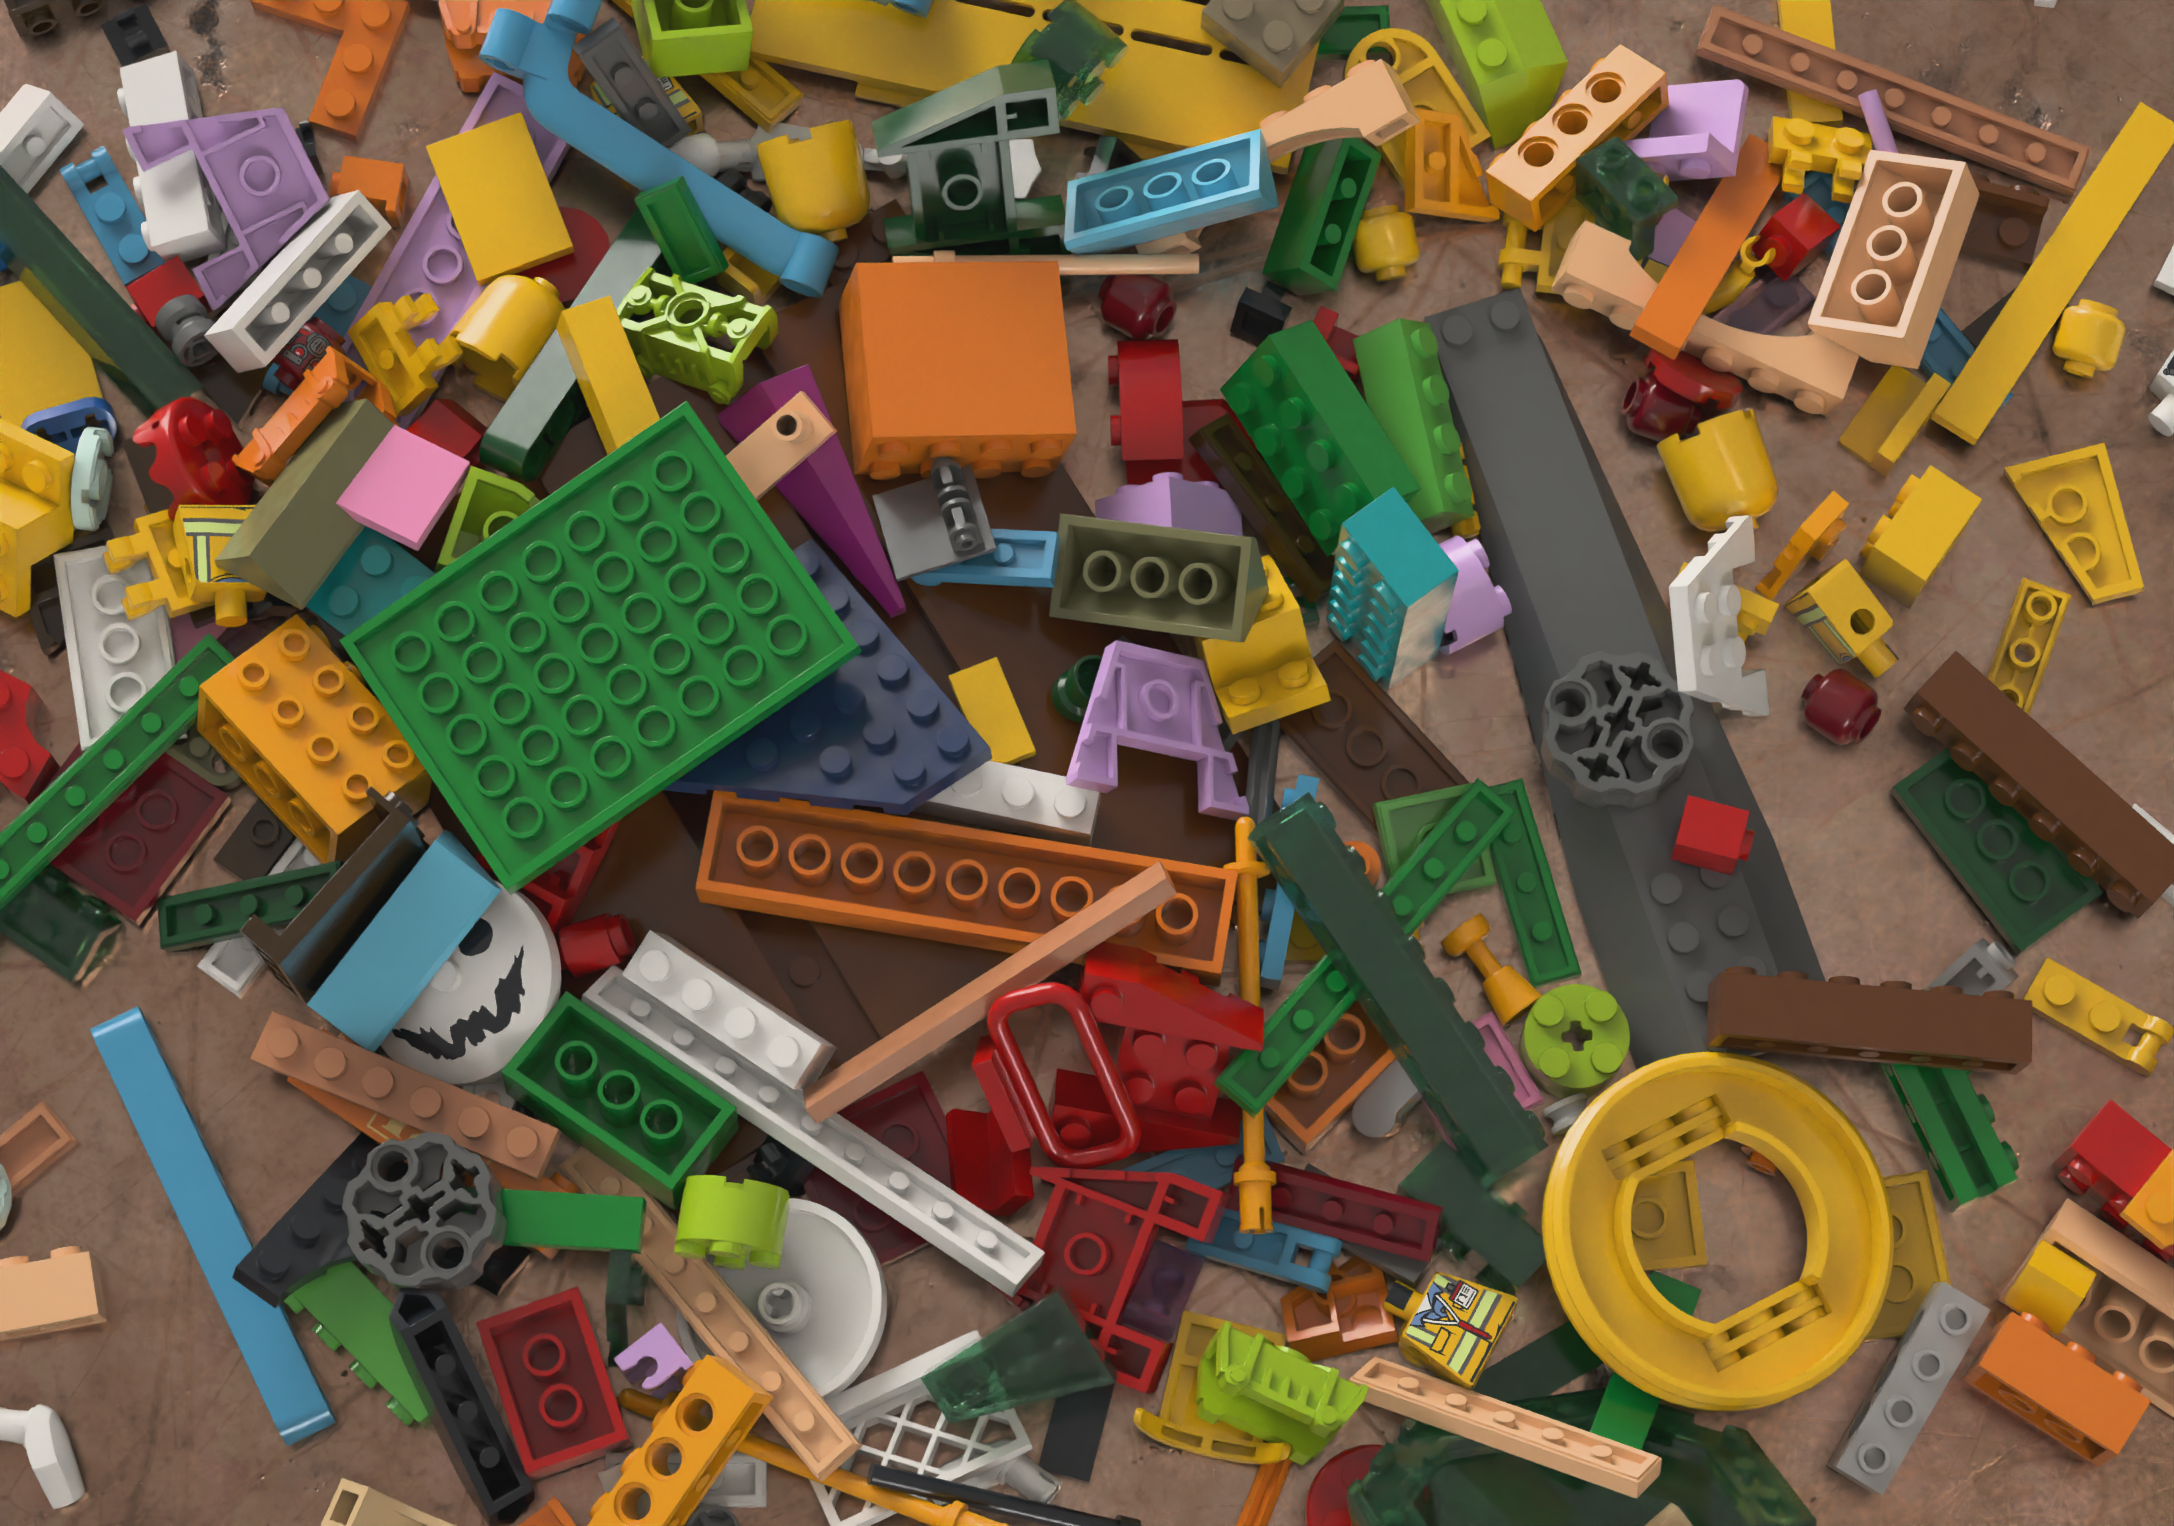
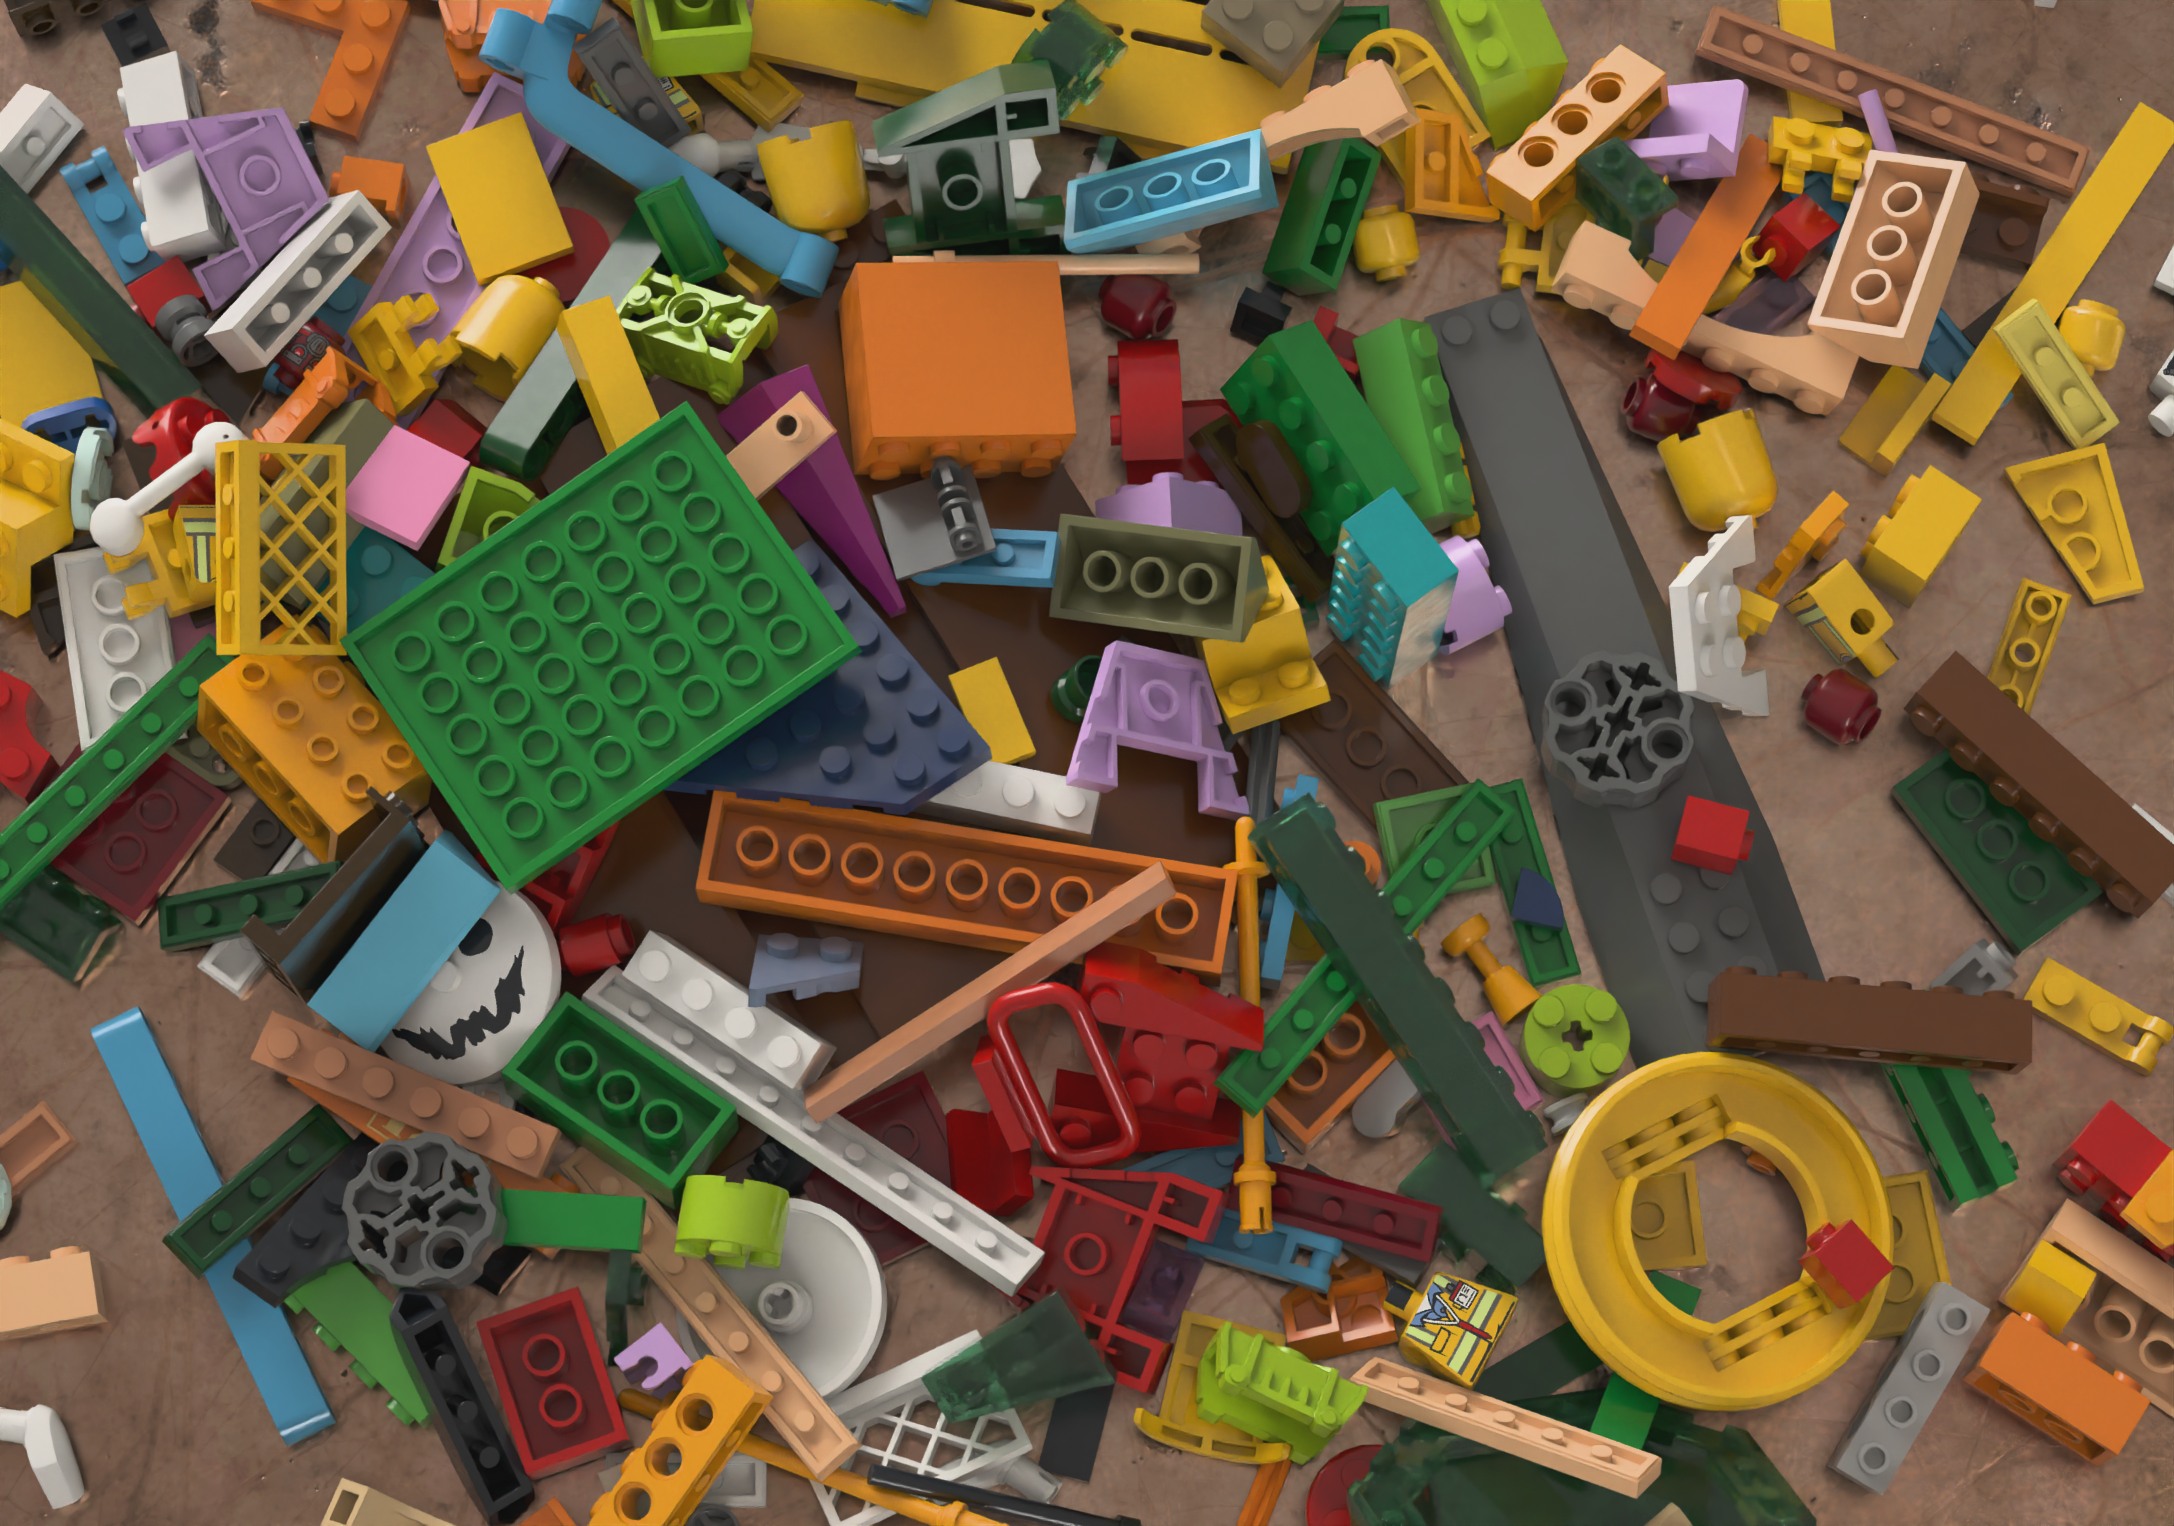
(119, 523): none -> white piece
(239, 543): none -> yellow fence
(257, 1191): none -> dark green tile
(804, 965): none -> sand blue wing
(1273, 468): none -> dark brown tile
(1537, 902): none -> dark blue tile
(1844, 1262): none -> red brick
(2055, 375): none -> light yellow tile

